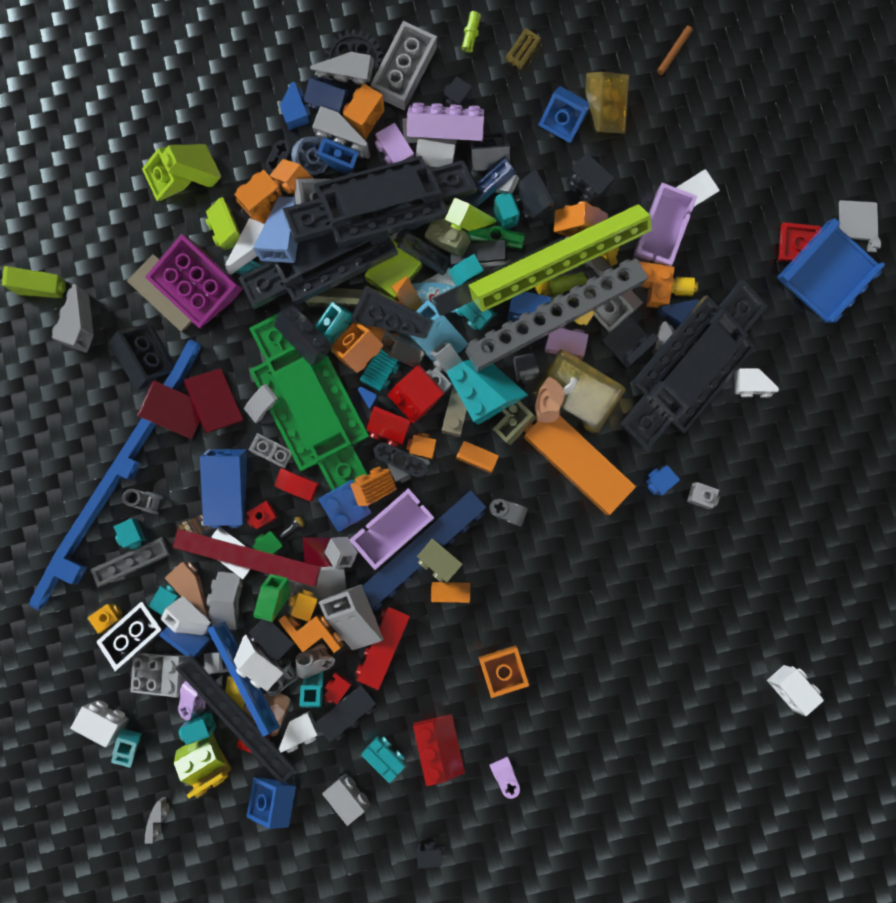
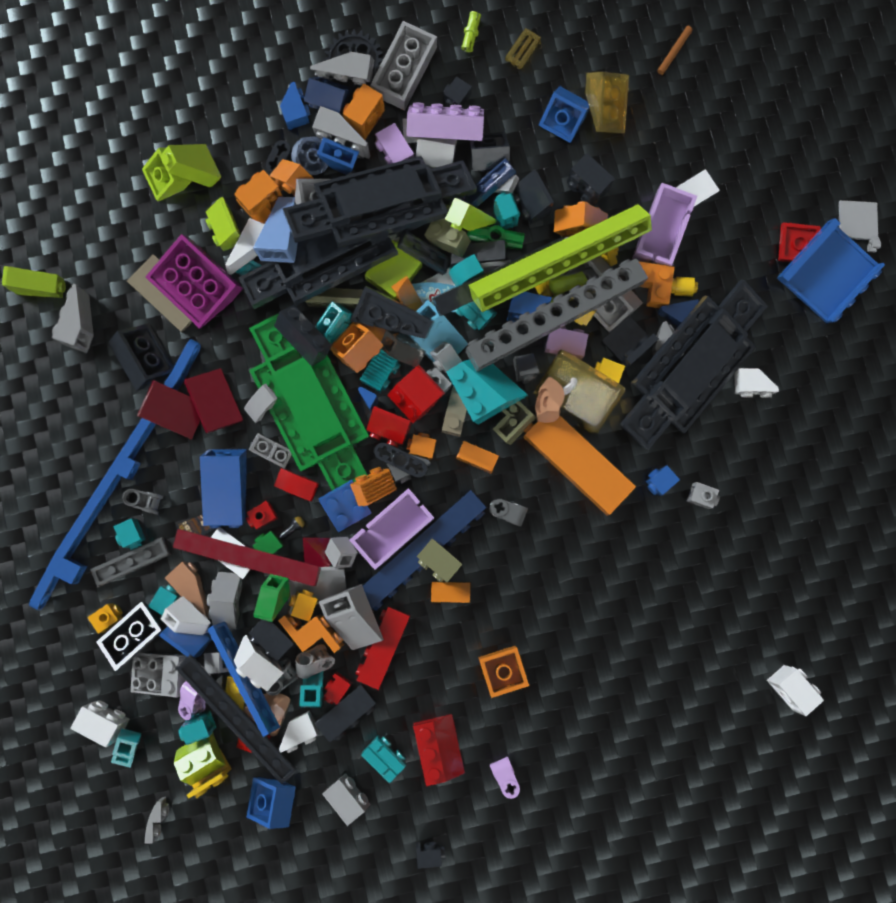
(610, 369): none -> yellow brick

